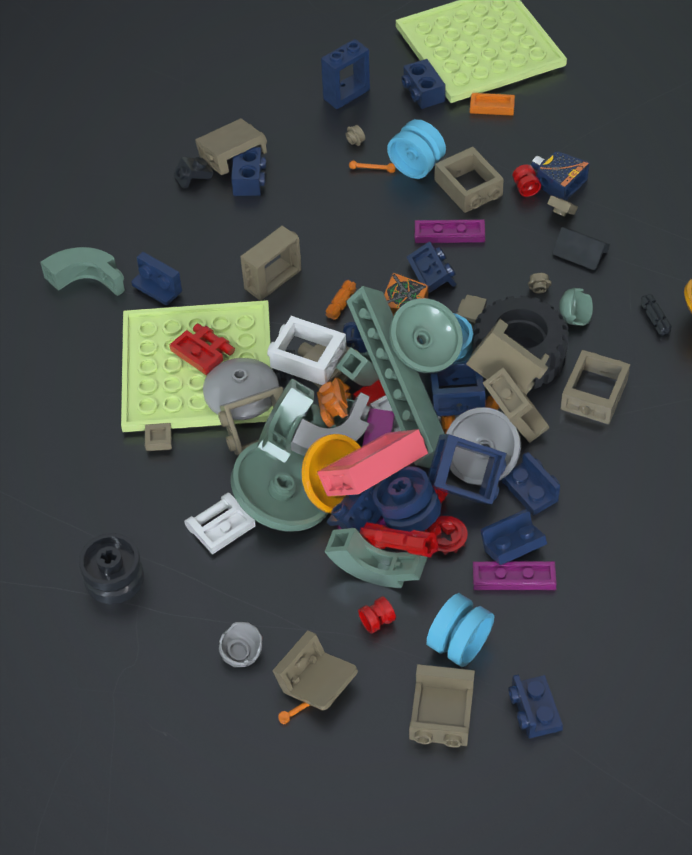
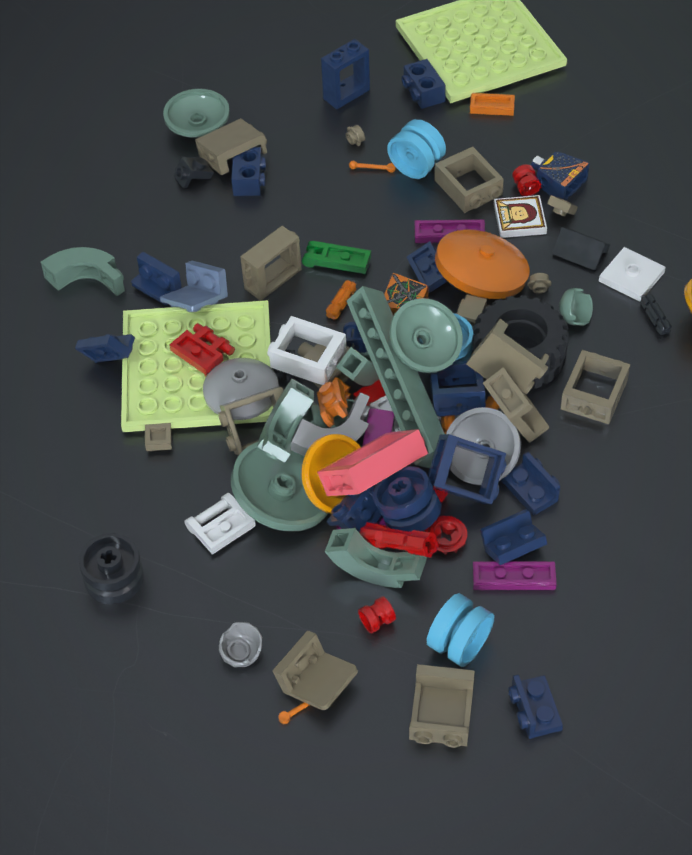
(106, 347): none -> dark blue bracket
(196, 112): none -> sand green dish
(205, 287): none -> sand blue bracket
(336, 257): none -> green plate
(482, 264): none -> orange dish
(520, 216): none -> tile
(632, 274): none -> white plate

